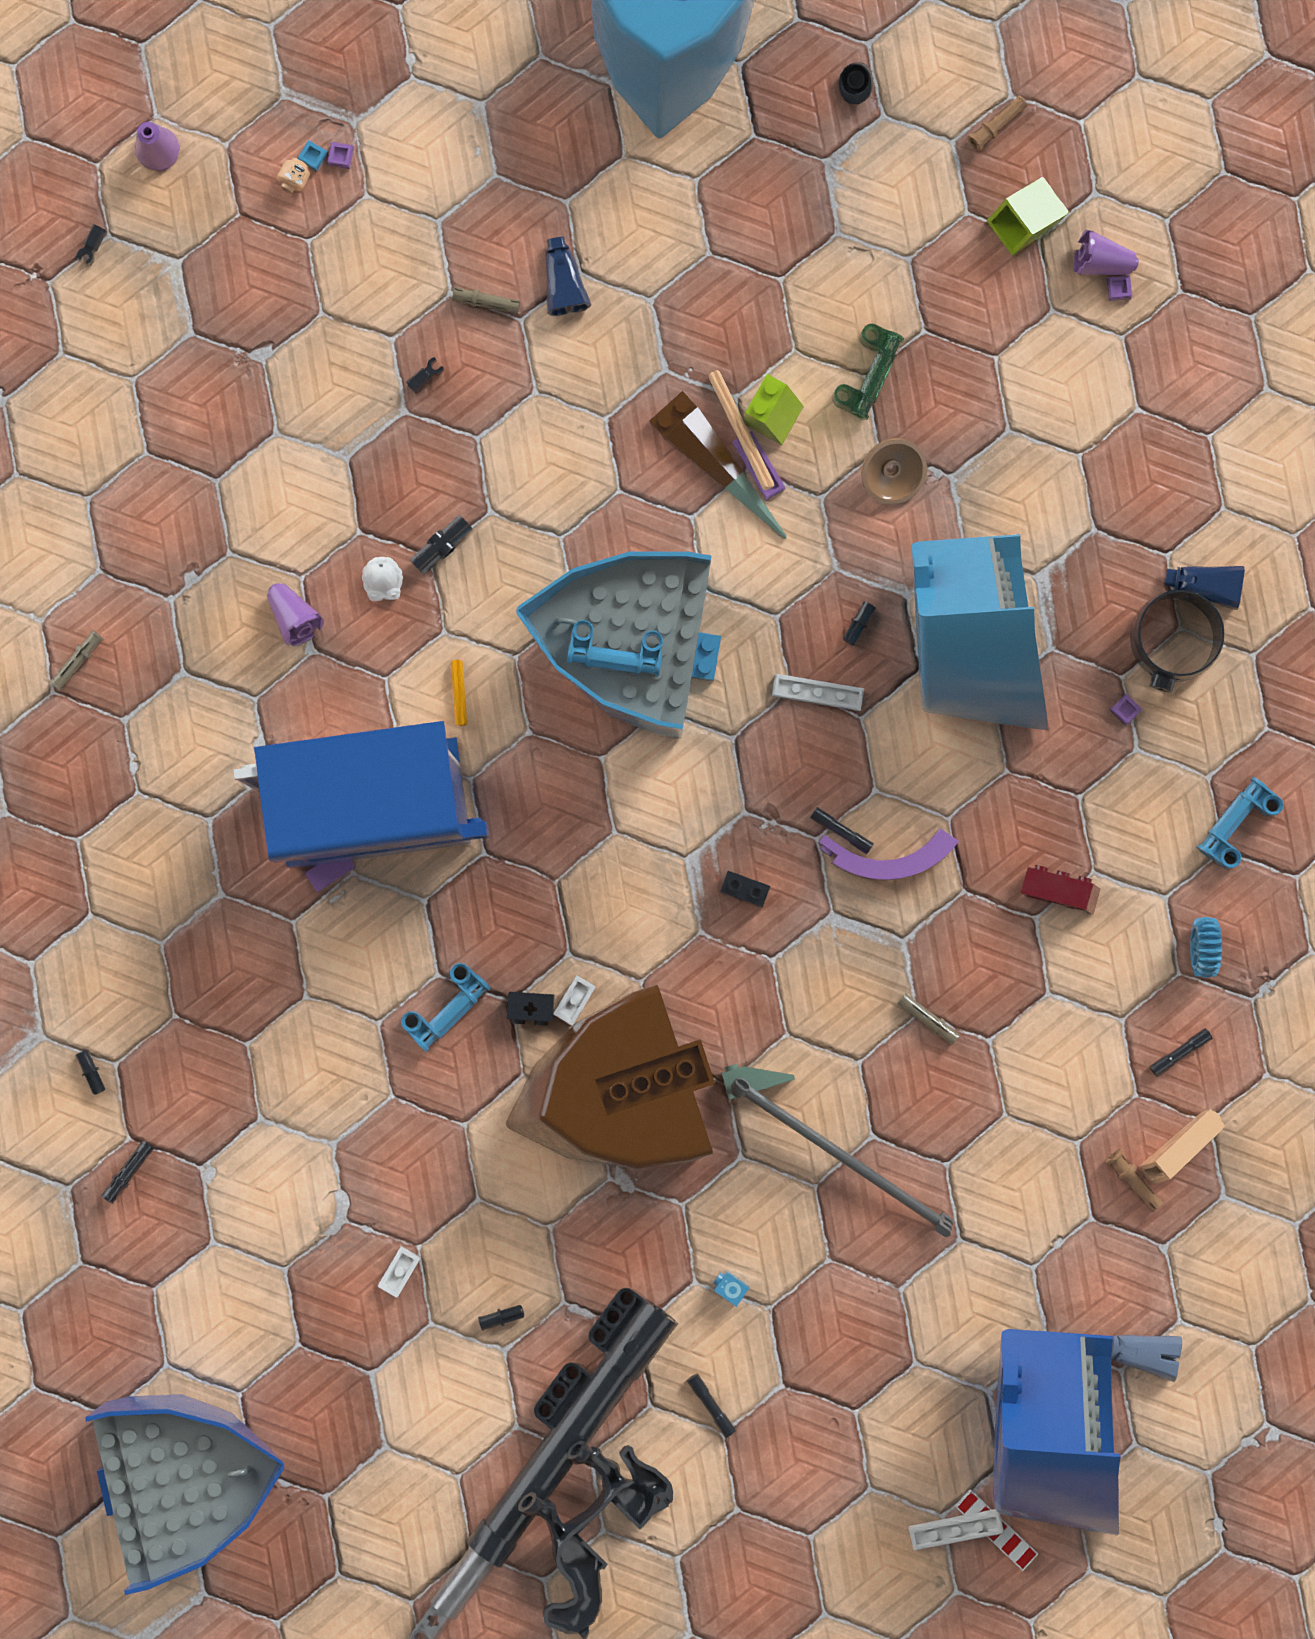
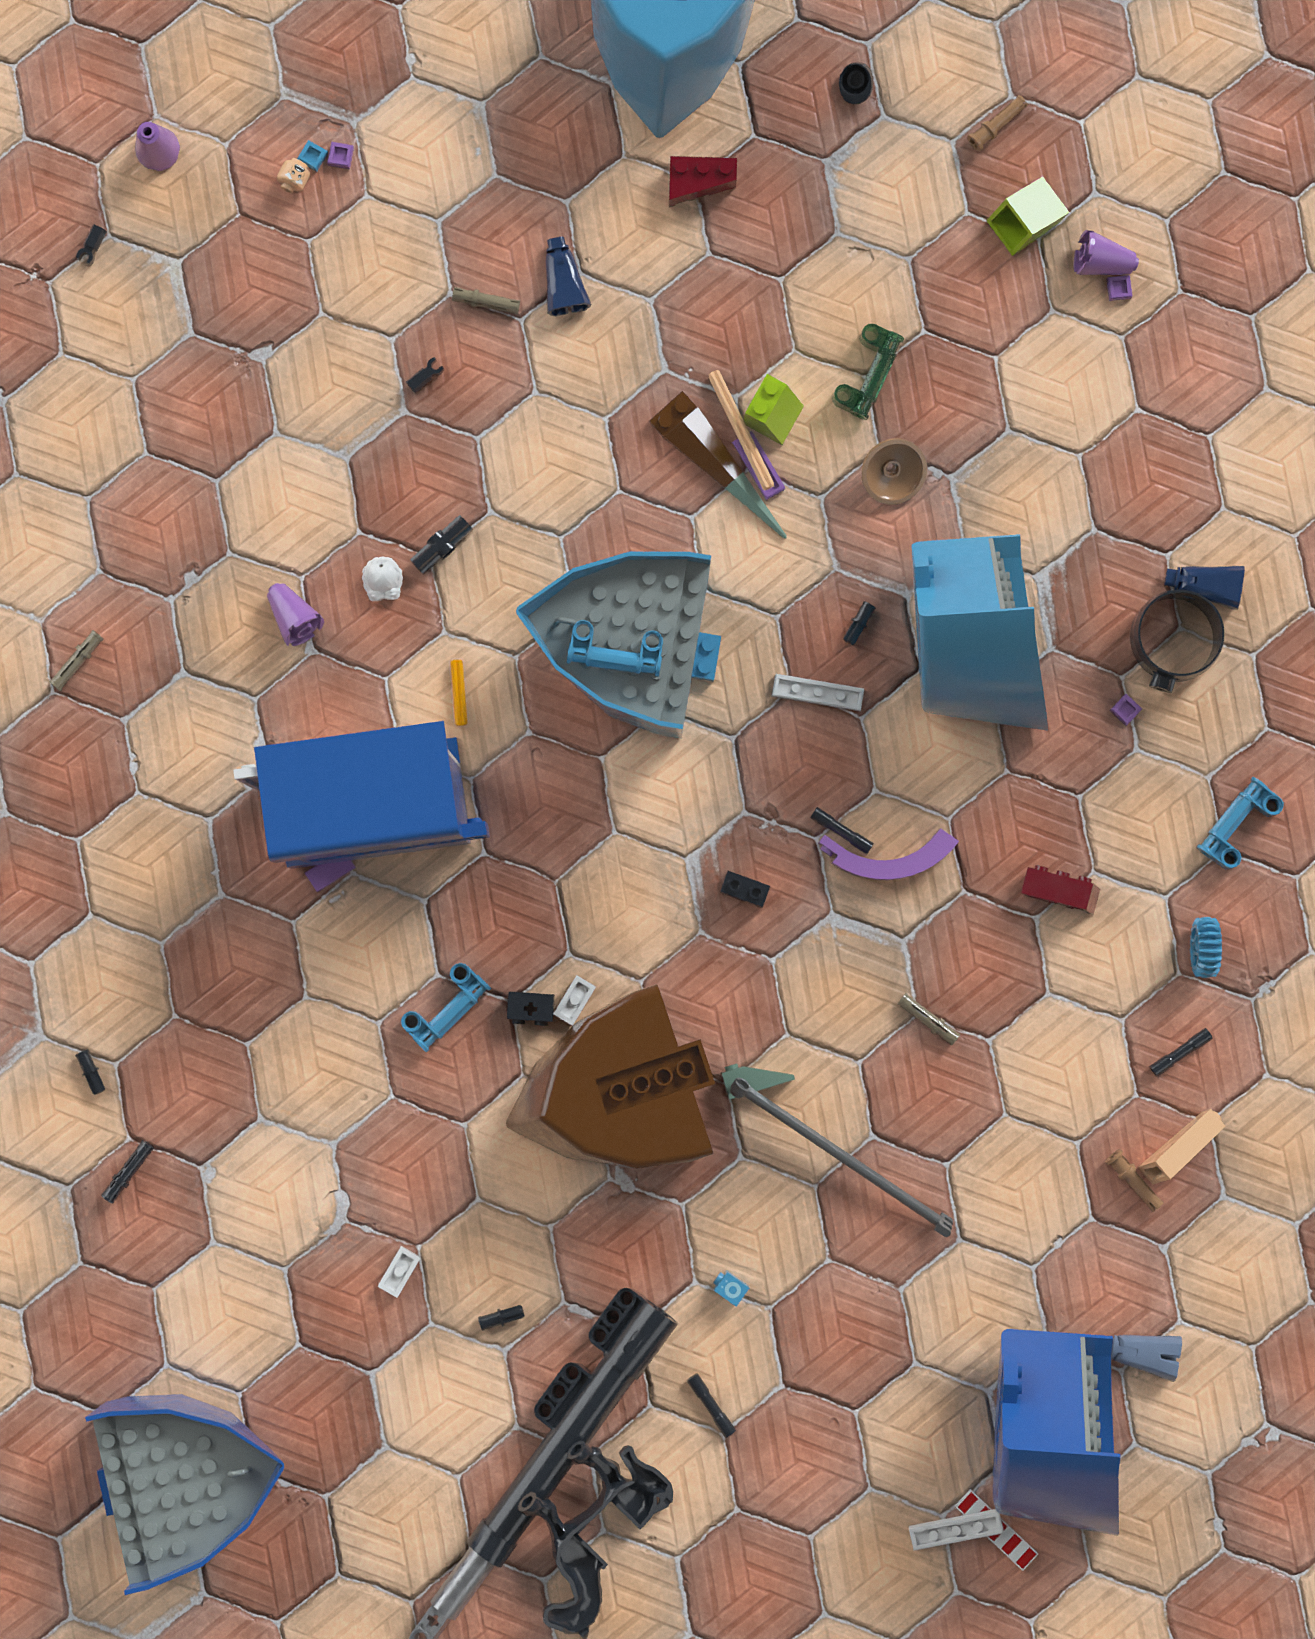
(700, 177): none -> dark red wedge

